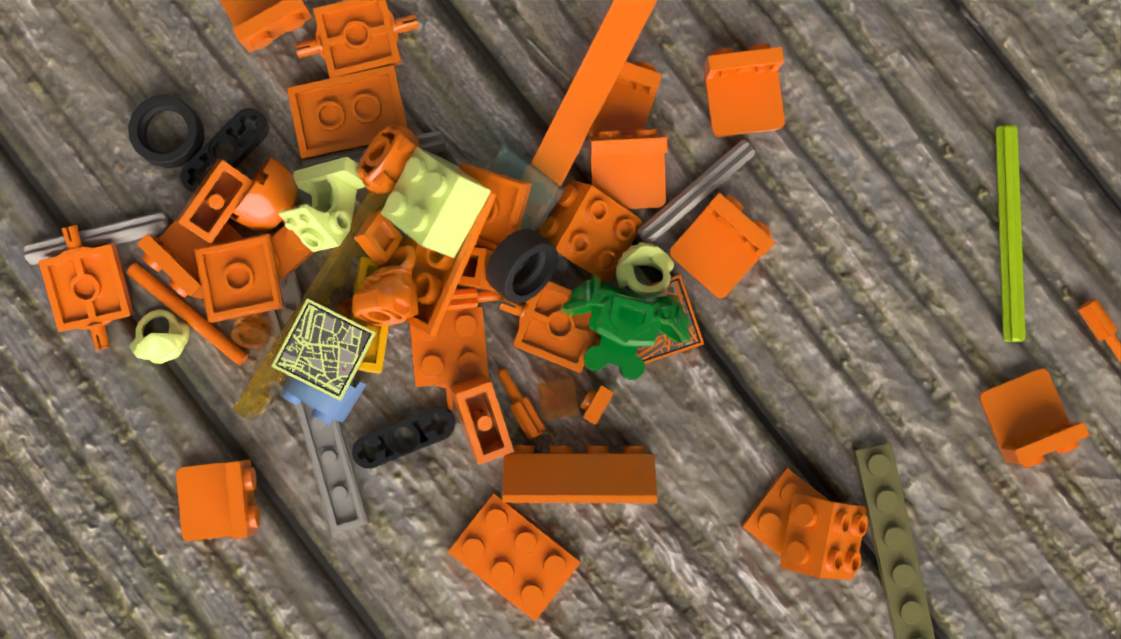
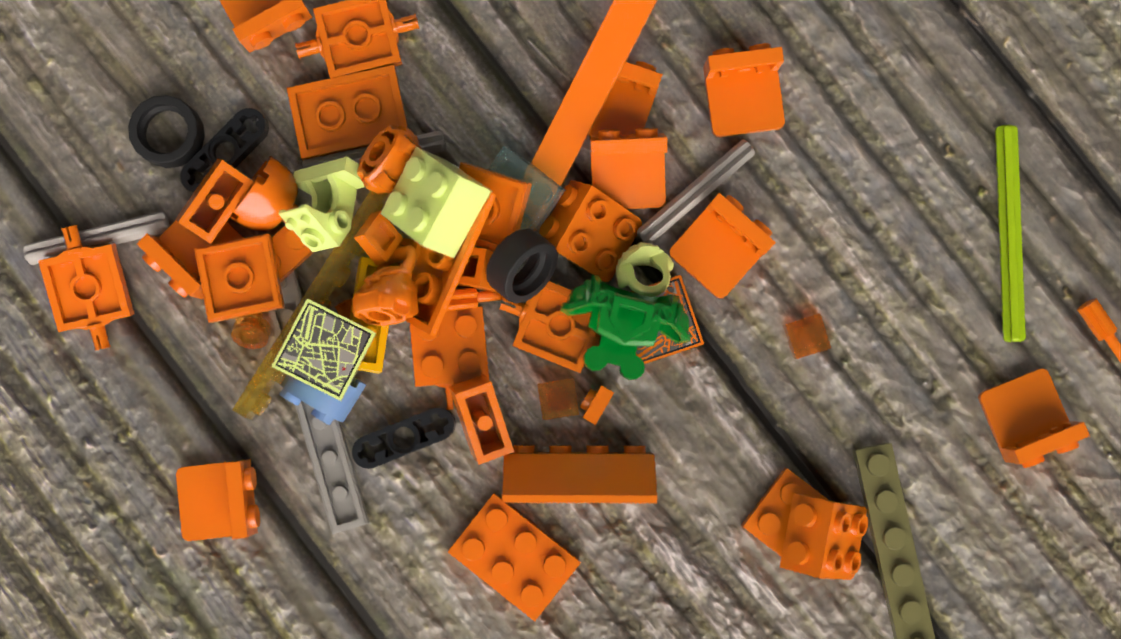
(160, 346): yellowish green piece -> none
(187, 313): orange bar -> none
(523, 408): orange axle -> none
(807, 336): none -> clear orange plate

